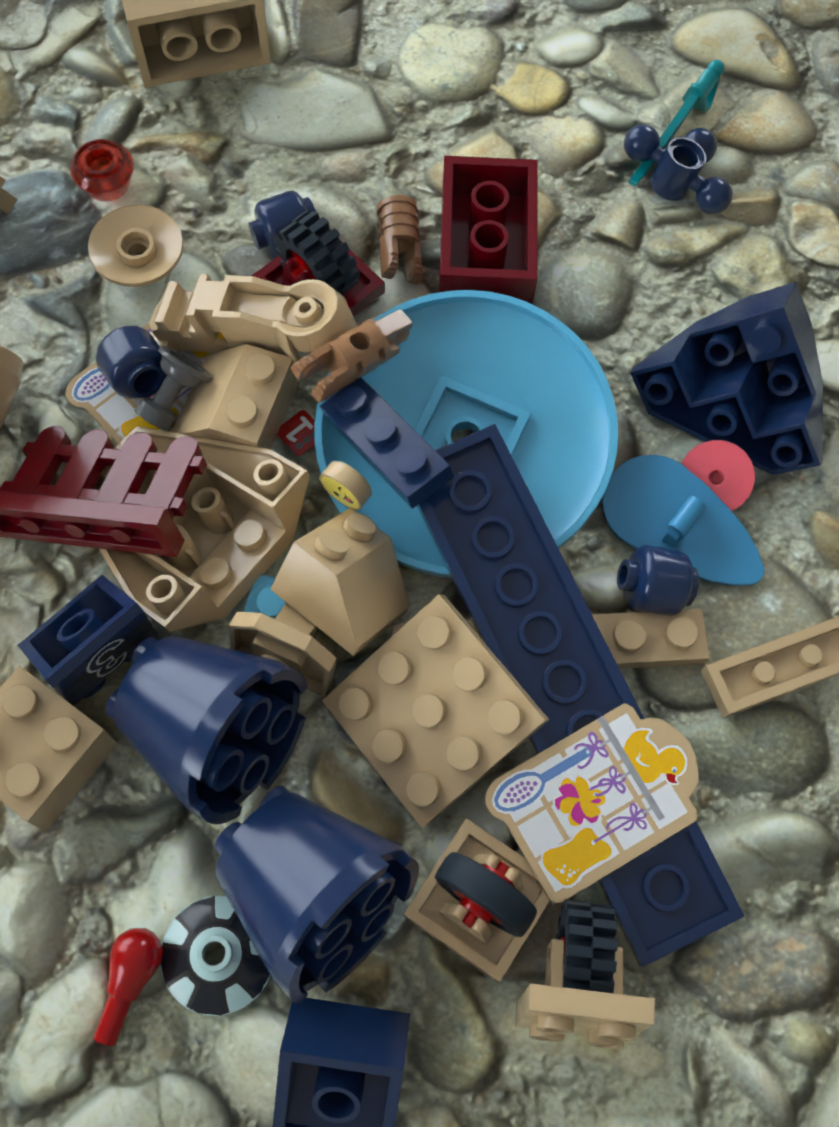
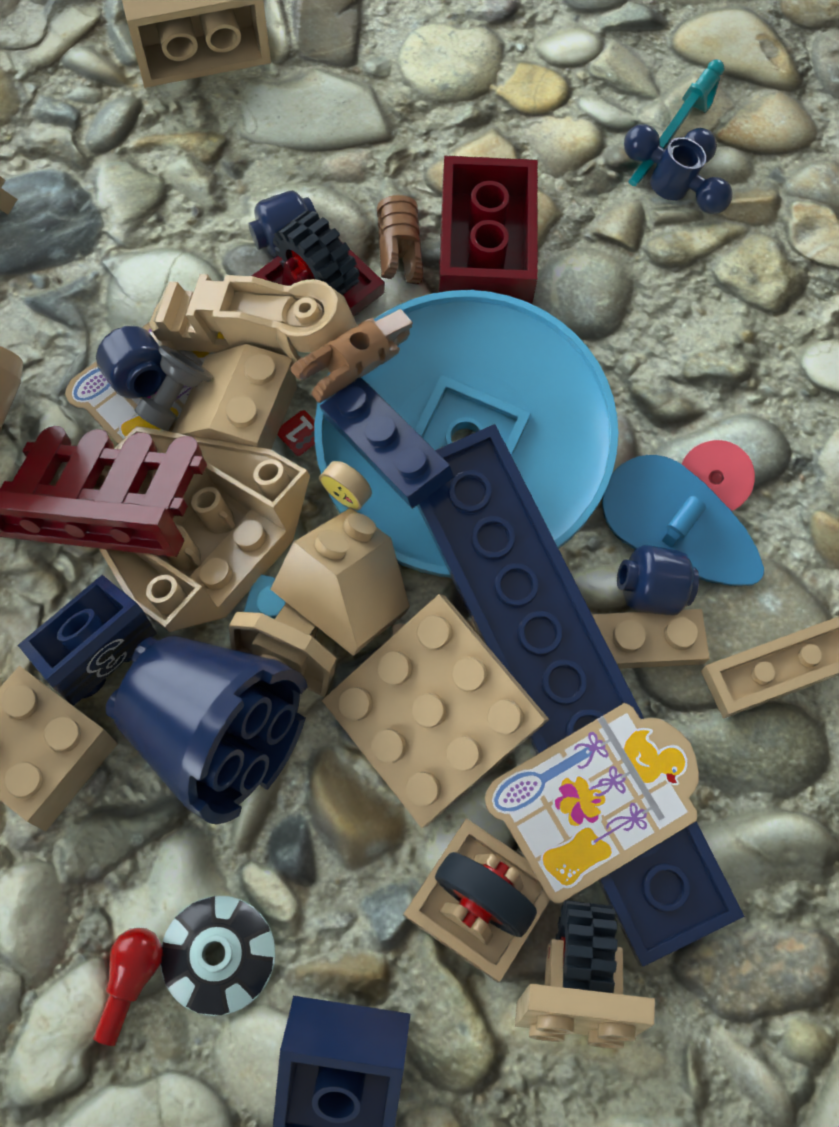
(102, 169): clear red cone -> none
(130, 232): tan dish -> none
(310, 889): dark blue cone -> none
(744, 380): dark blue brick -> none

